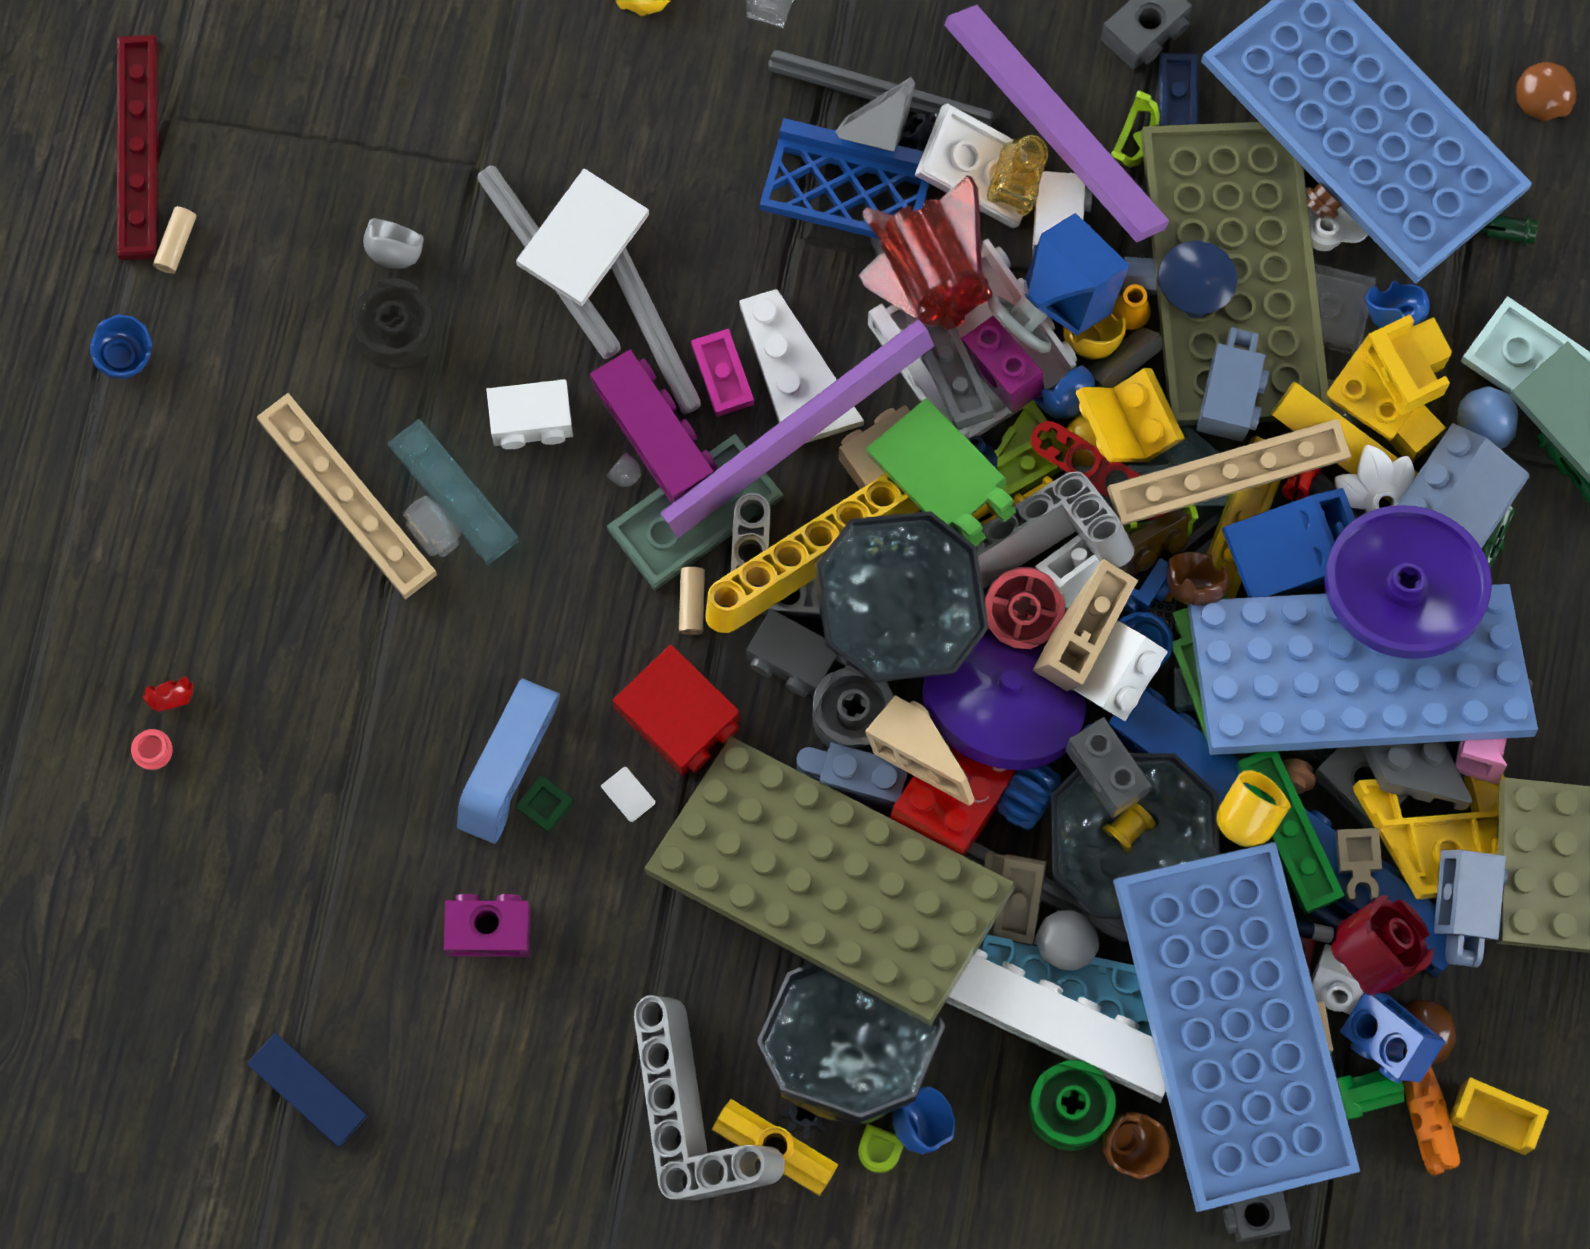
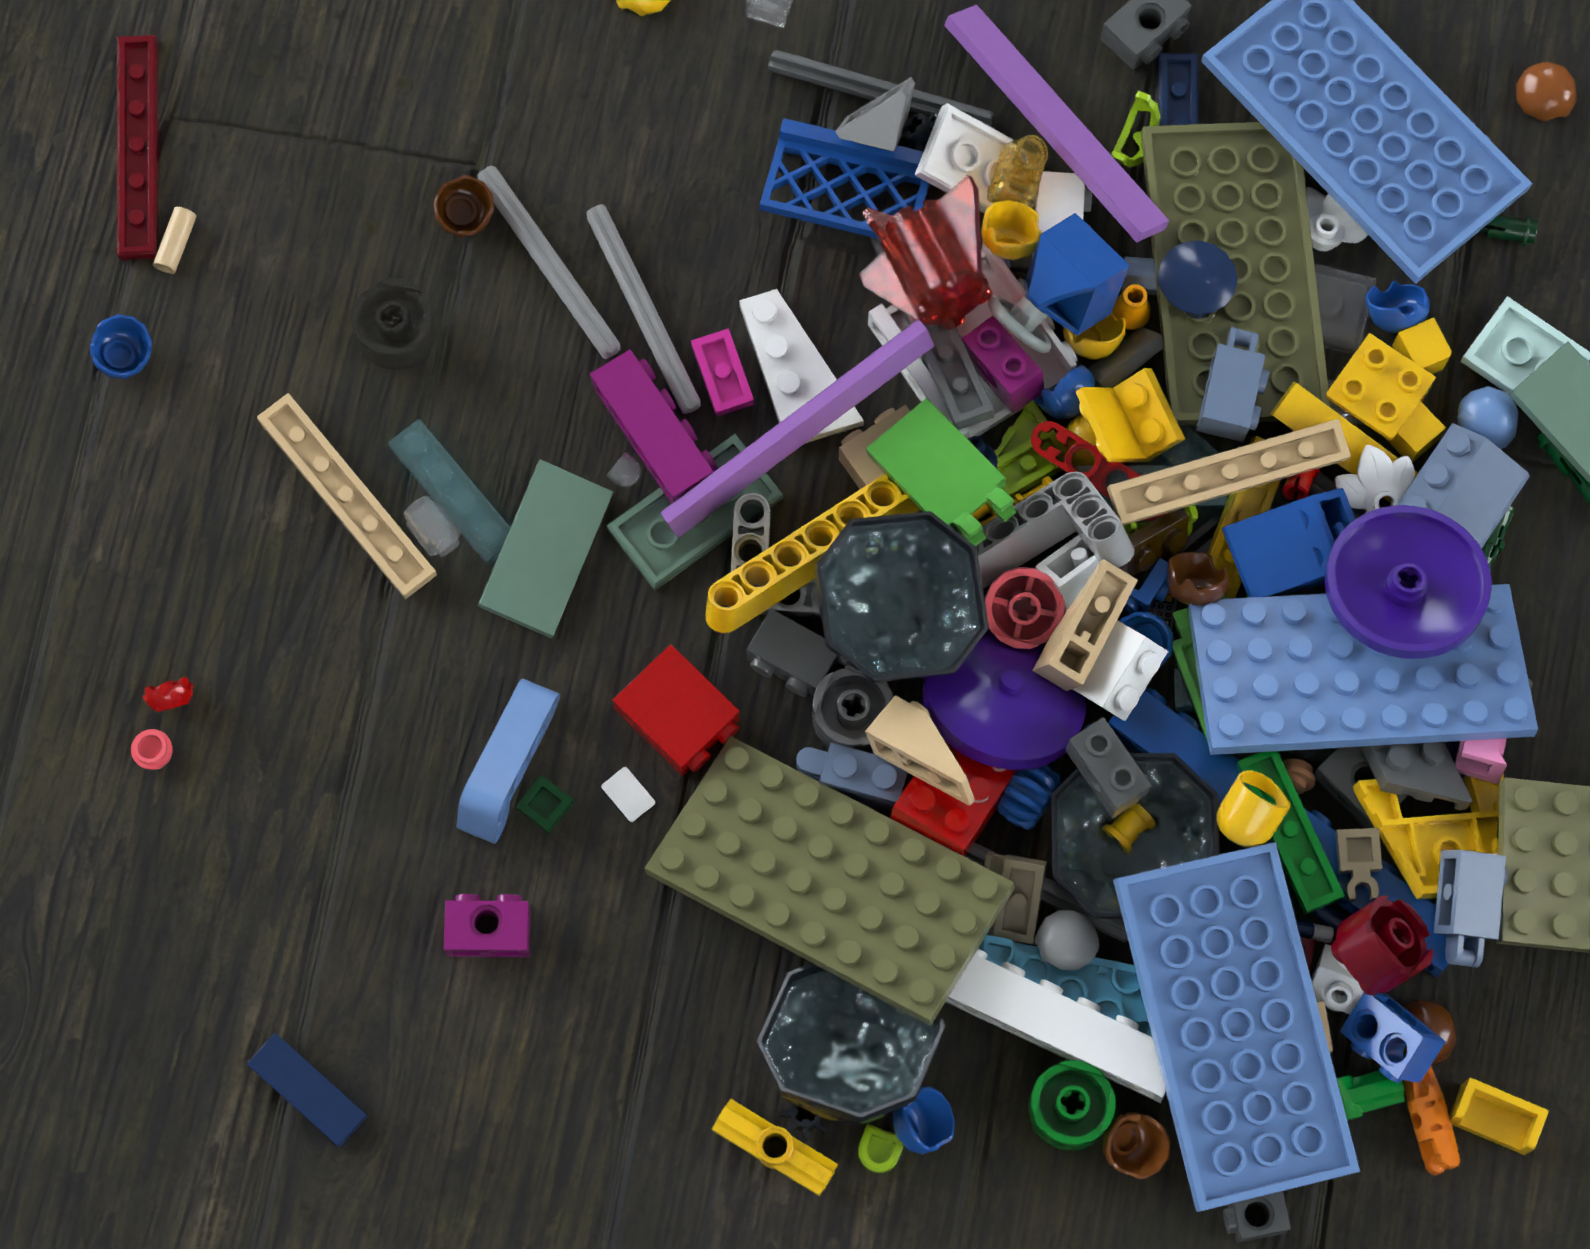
(392, 244): light grey hair -> none
(463, 206): none -> reddish brown hair
(530, 414): white brick -> none
(545, 549): none -> sand green tile
(582, 237): white tile -> none
(686, 1113): light grey beam -> none
(691, 600): tan hinge -> none
(1010, 230): none -> yellow hair
(1322, 202): reddish brown plate -> none
(1403, 366): yellow panel -> none

